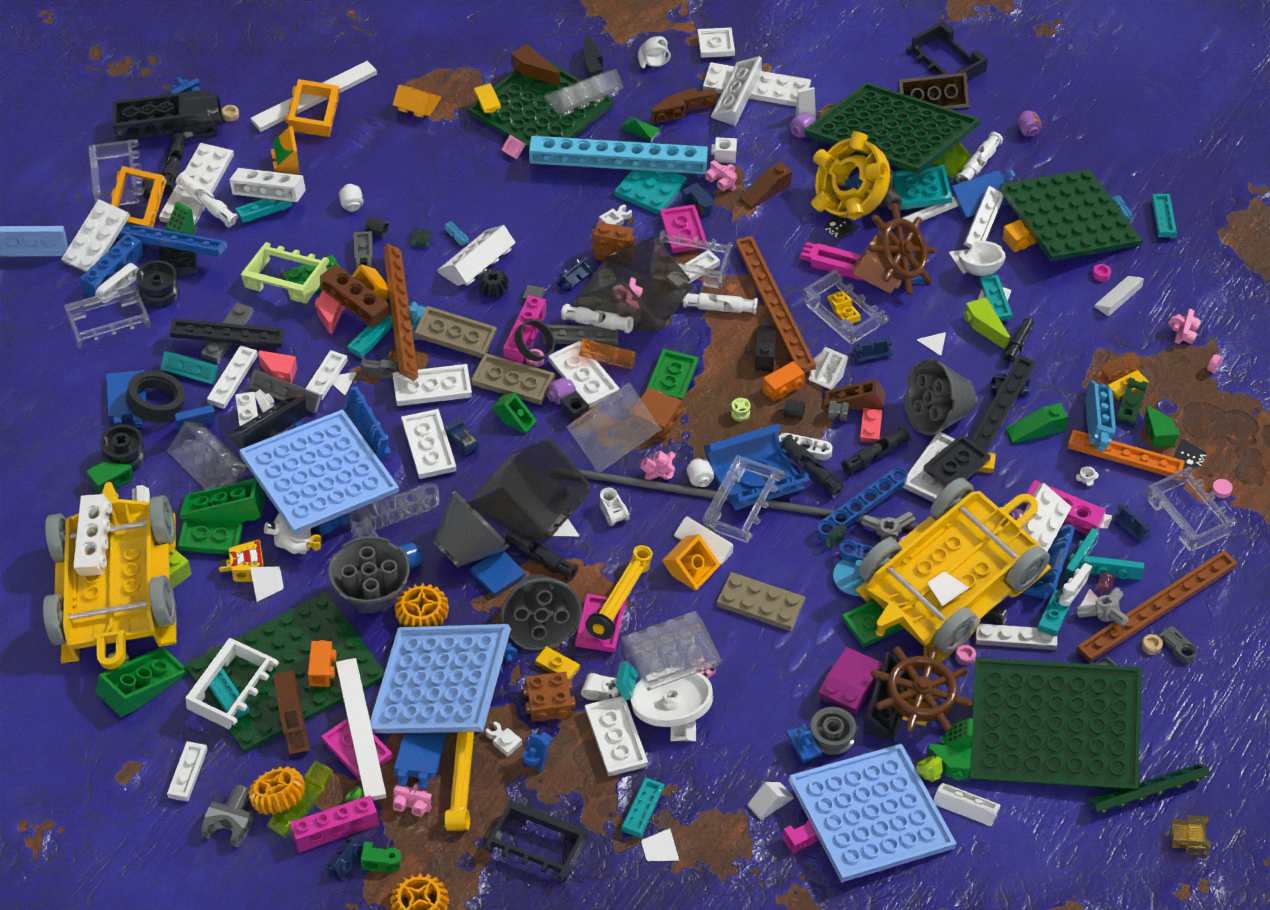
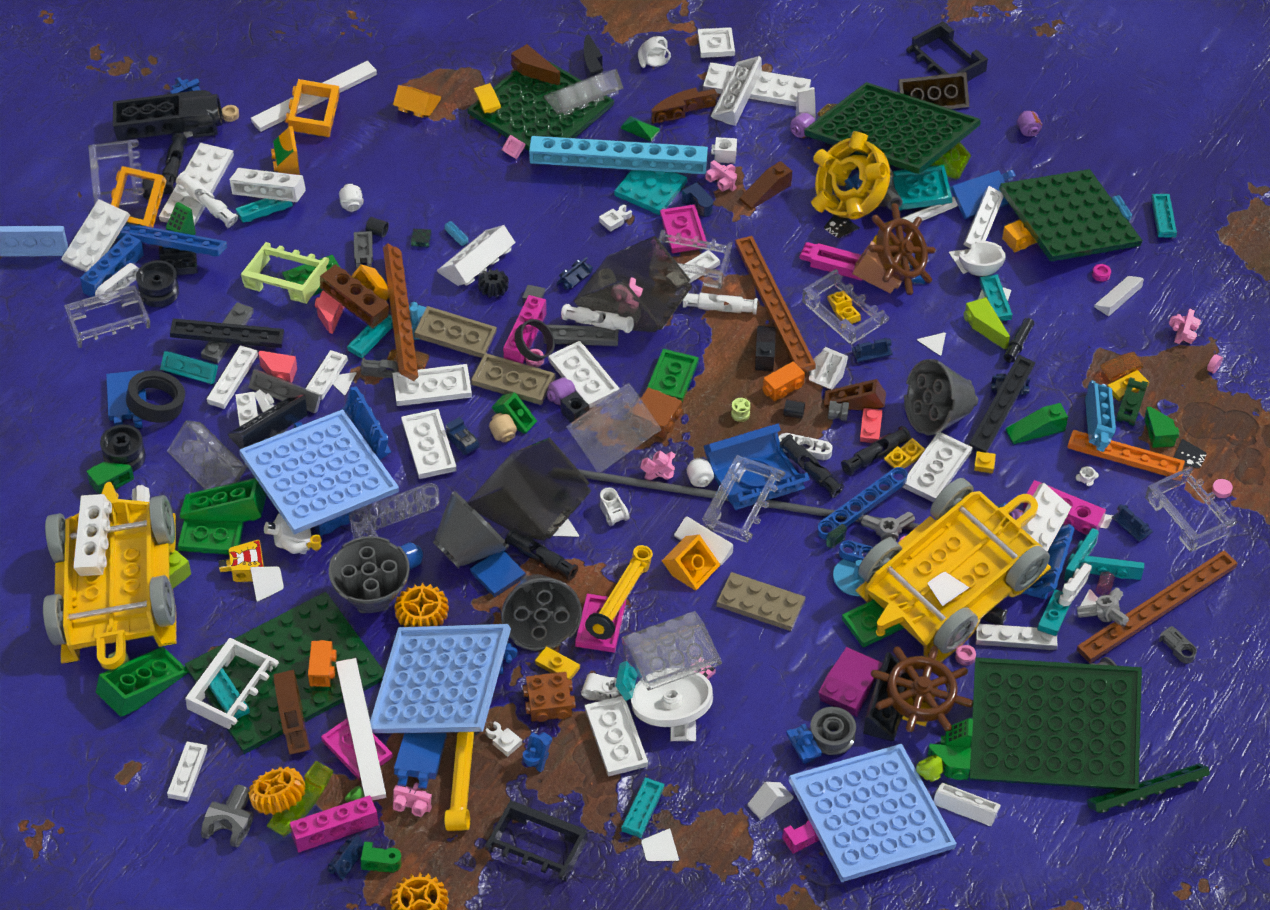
(203, 414): blue tile -> none
(502, 427): none -> tan head
(607, 353): clear orange plate -> none
(610, 239): dark orange brick -> none
(905, 455): none -> yellow slope
(957, 461): black plate -> none
(980, 158): white piece -> none
(1152, 644): tan tile -> none
(1191, 835): clear yellow piece -> none

